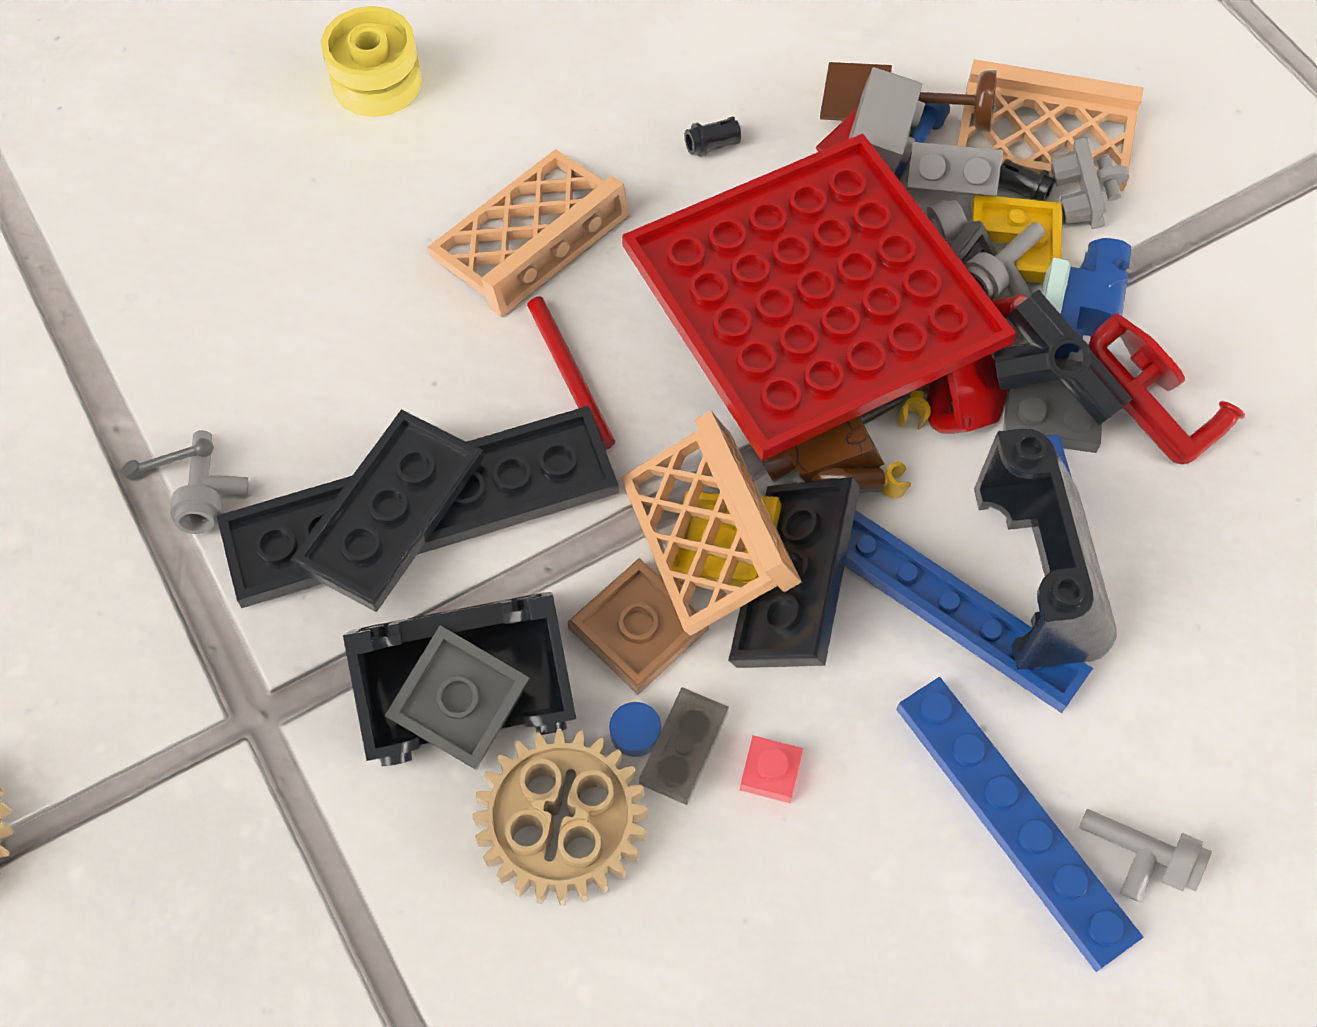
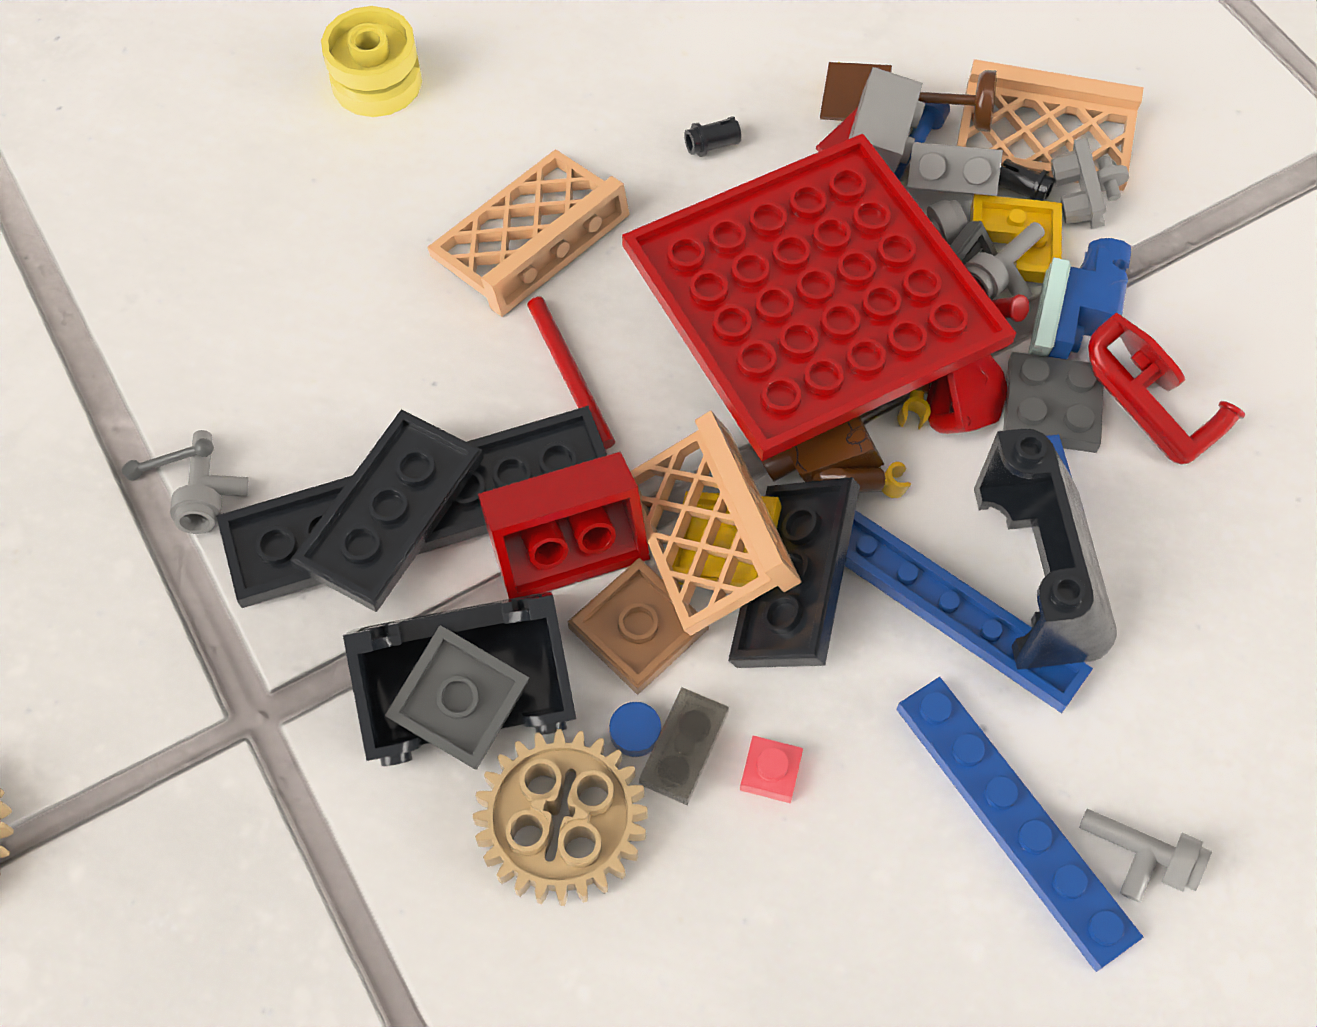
(566, 525): none -> red slope
(1035, 362): black piece -> none

